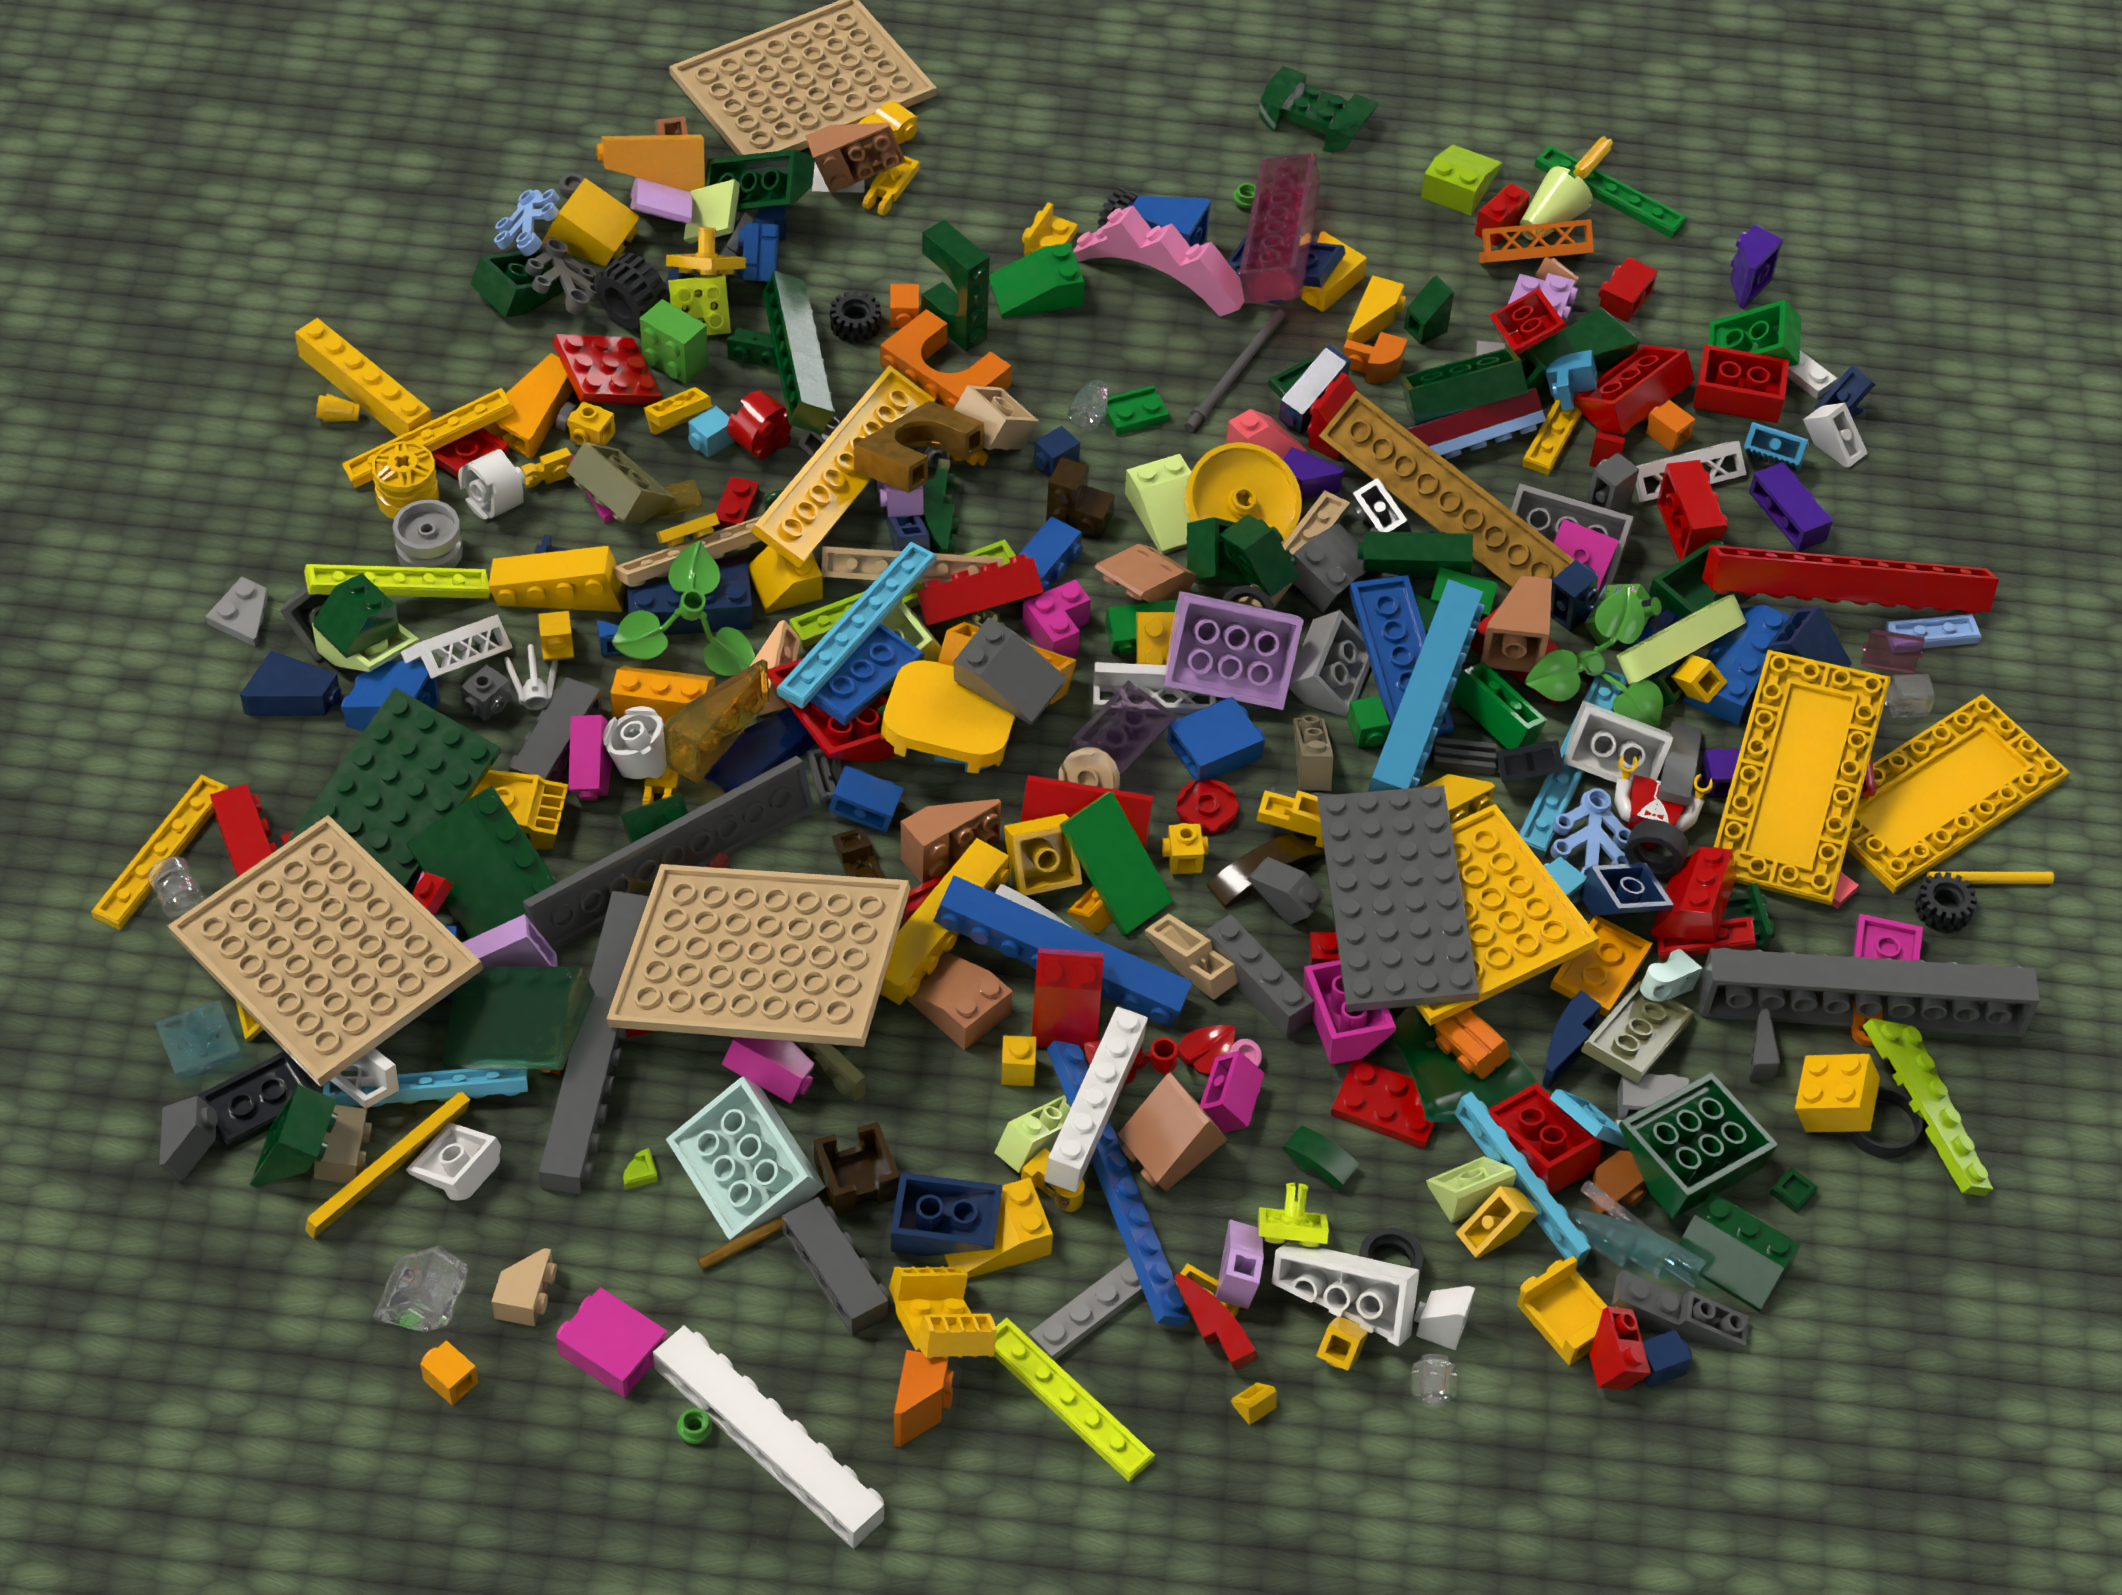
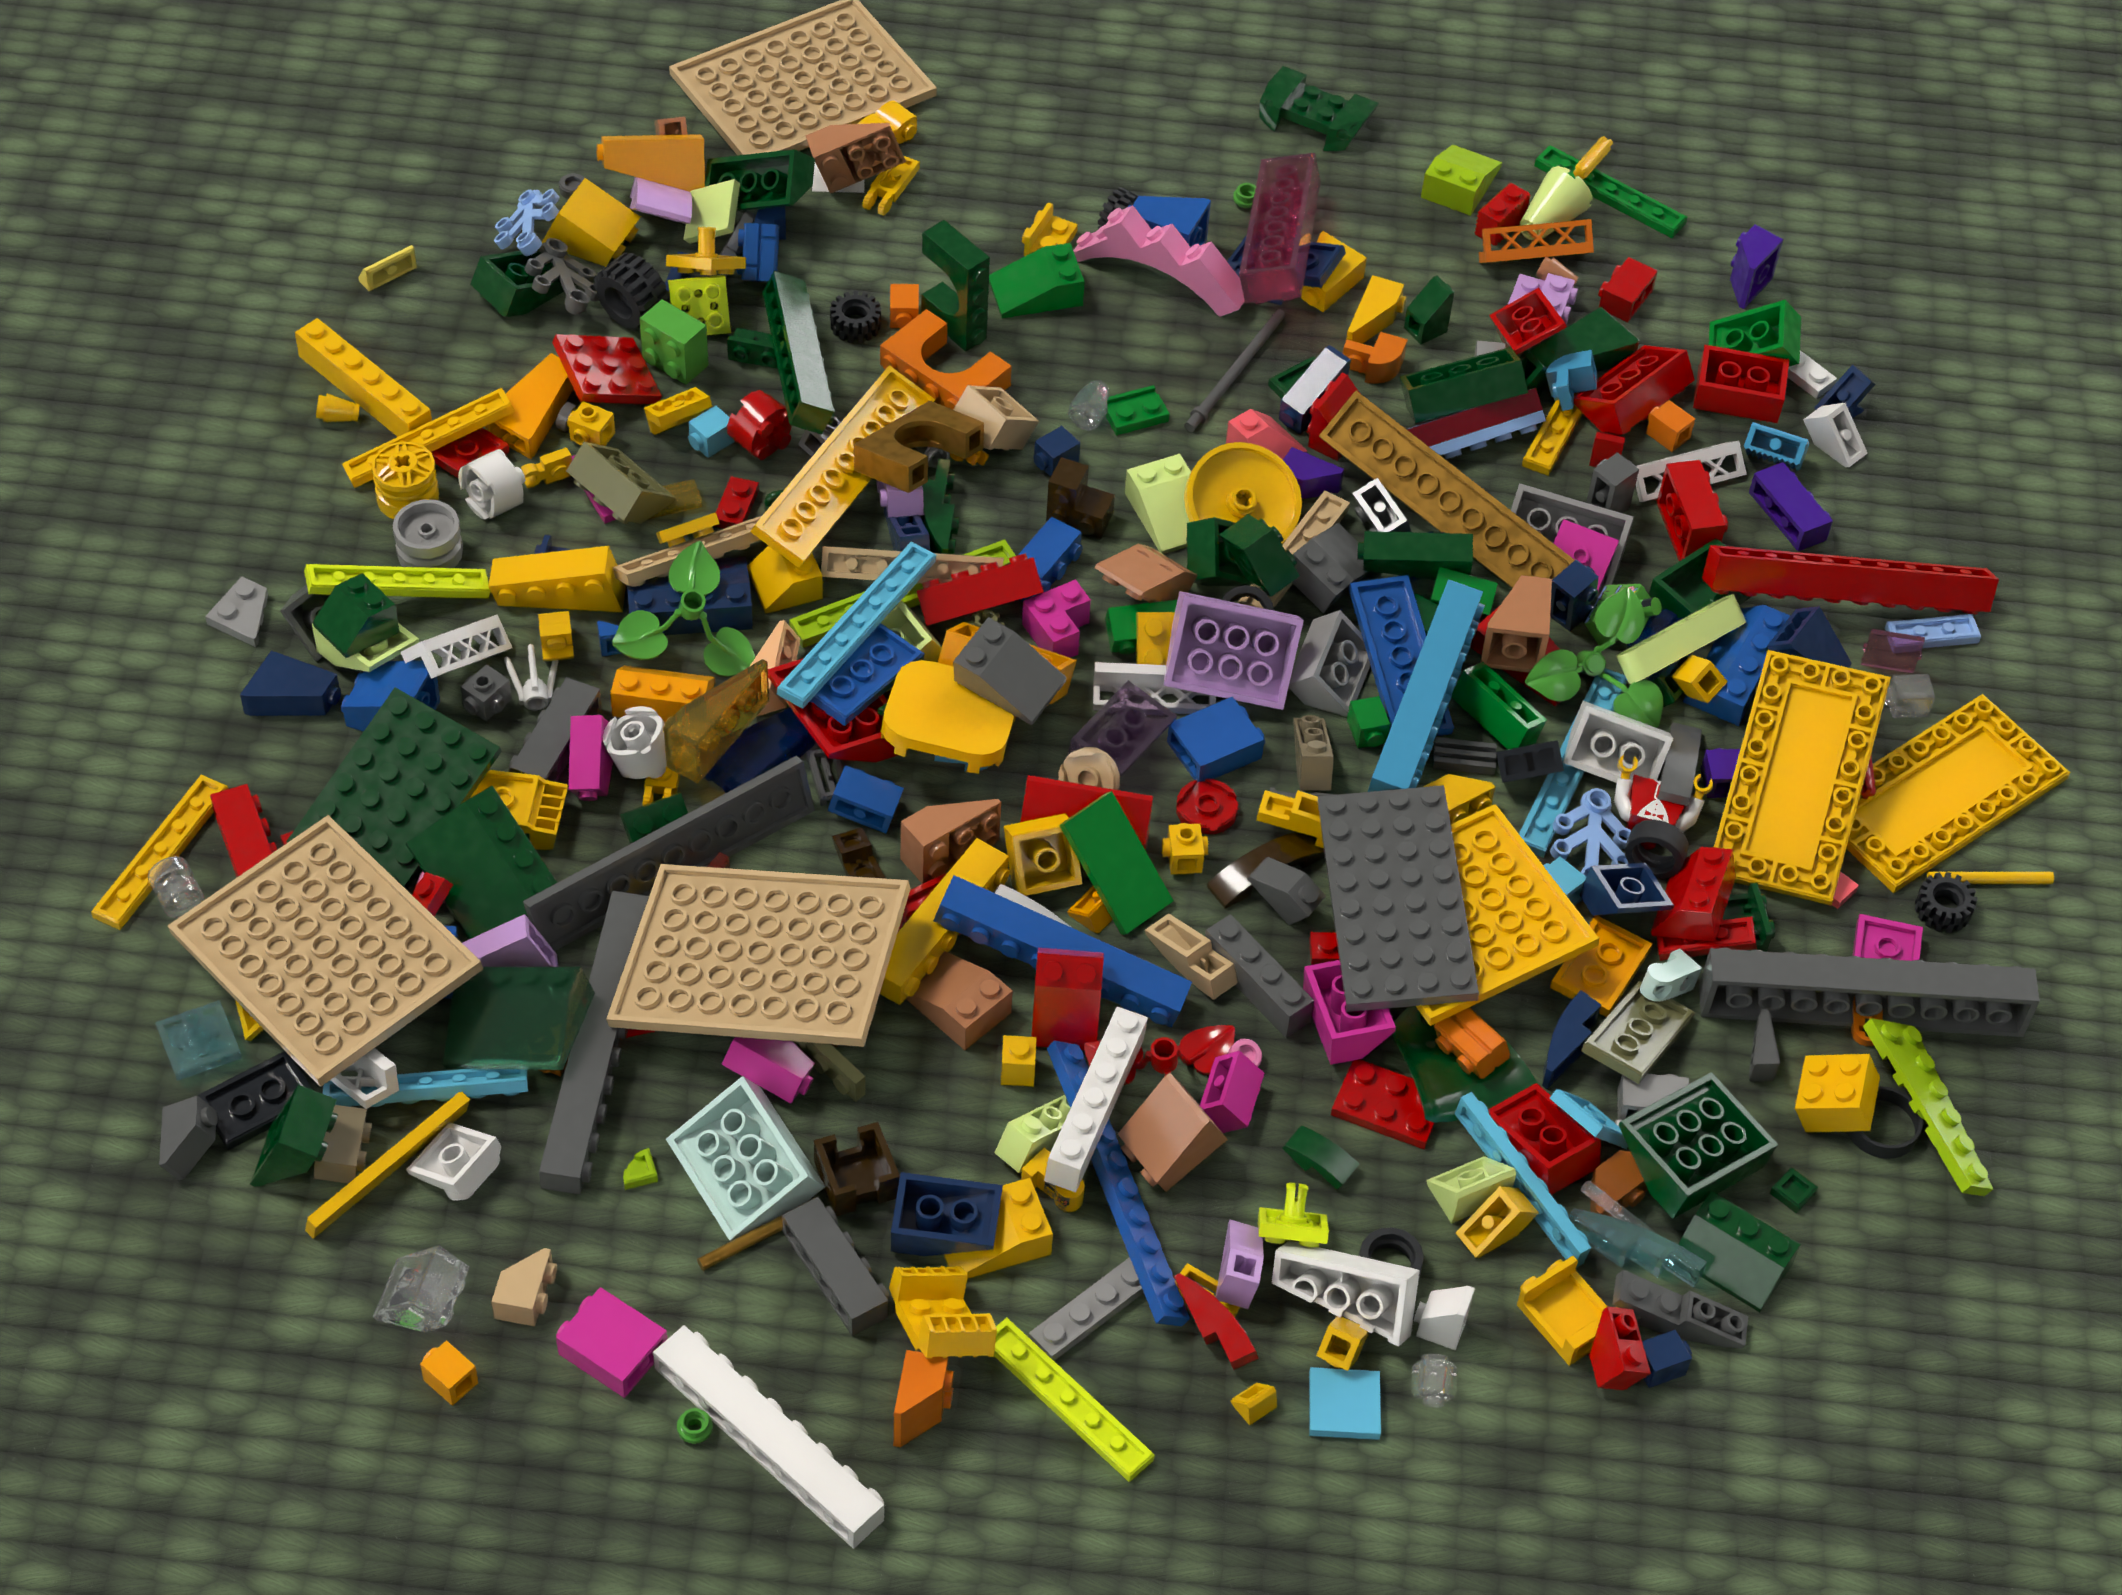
(388, 268): none -> light yellow slope
(1344, 1403): none -> medium azure tile

